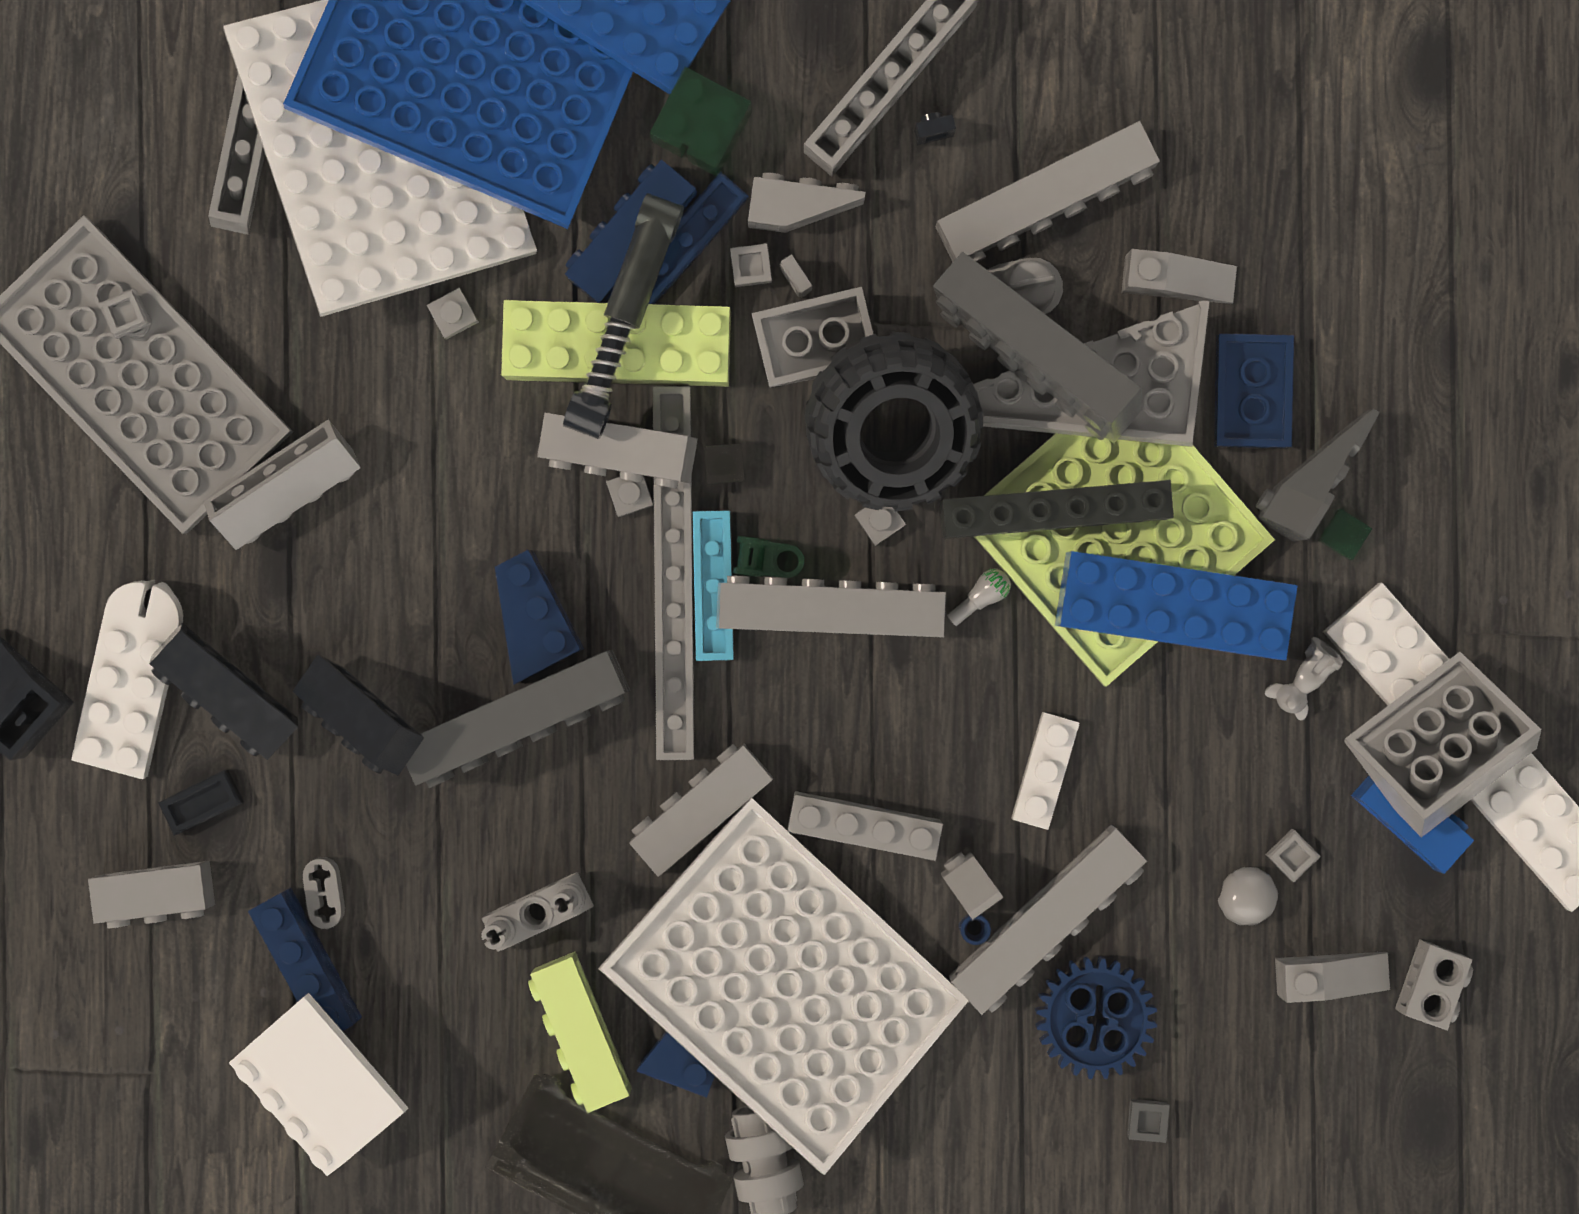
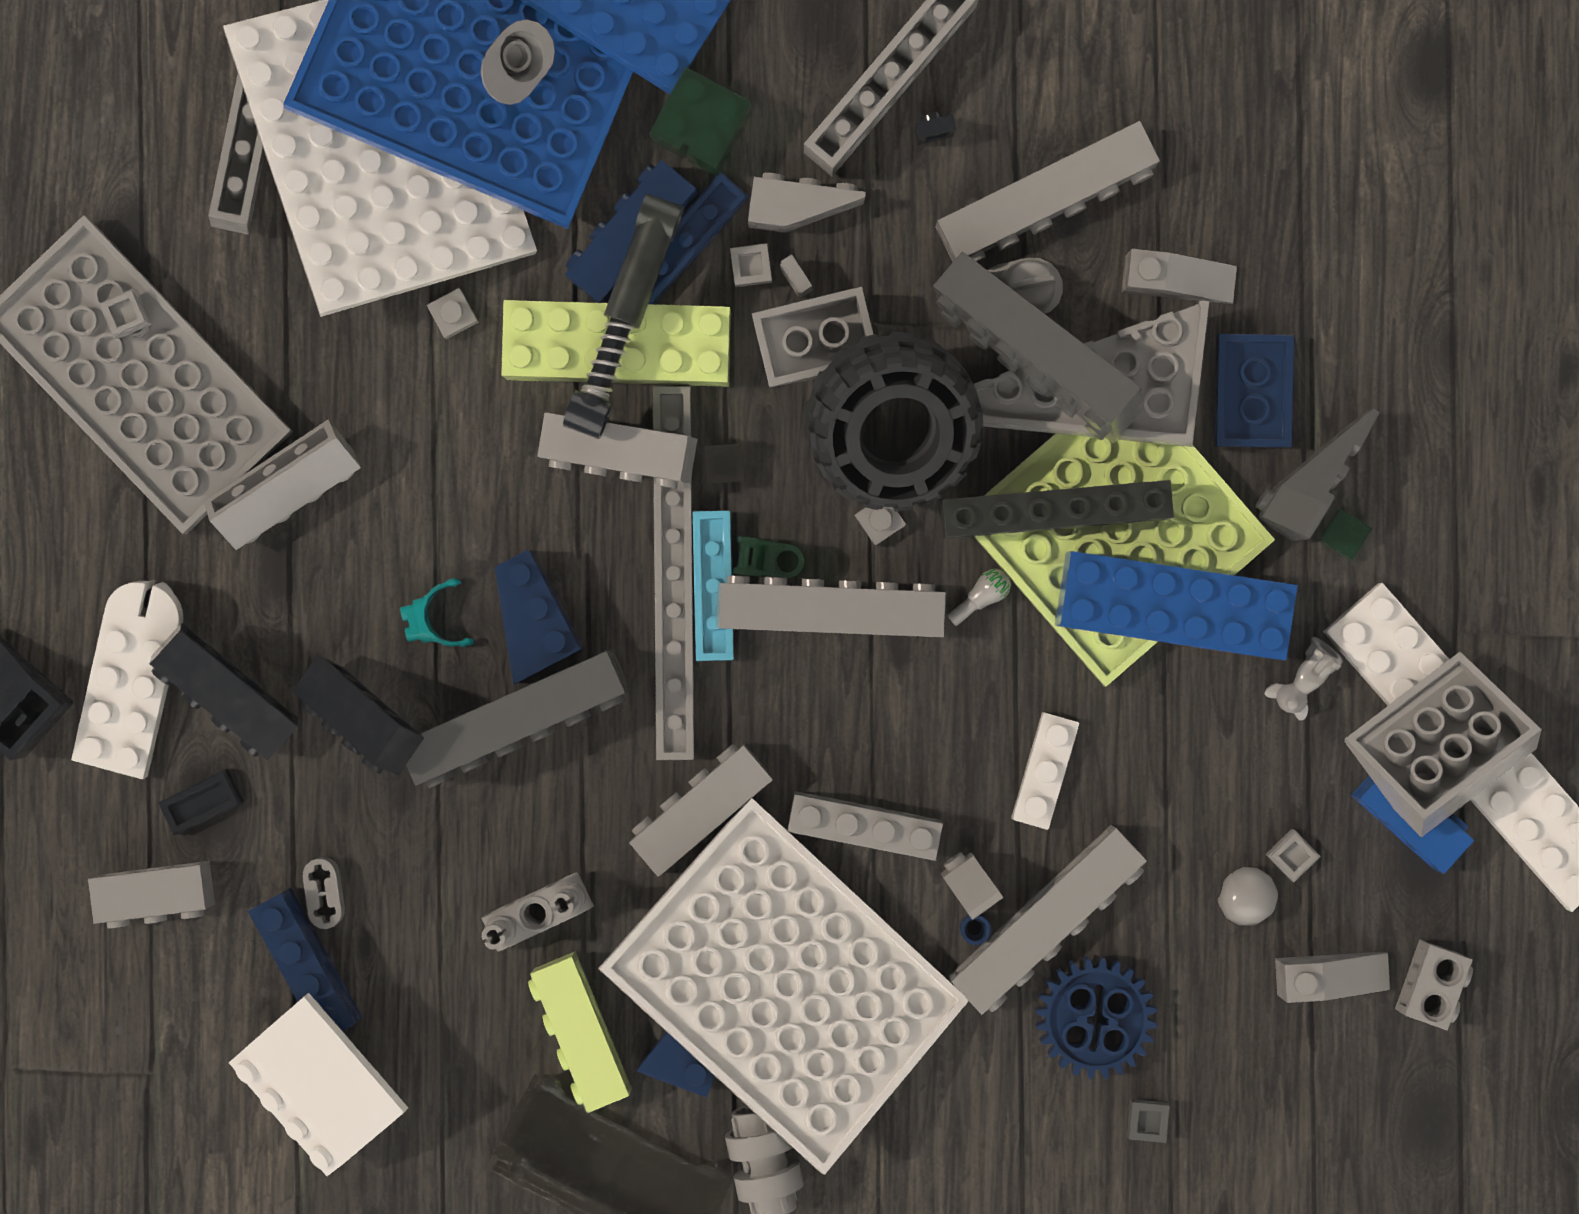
(418, 619): none -> teal helmet
(517, 61): none -> light grey piece
(629, 495): light grey plate -> none

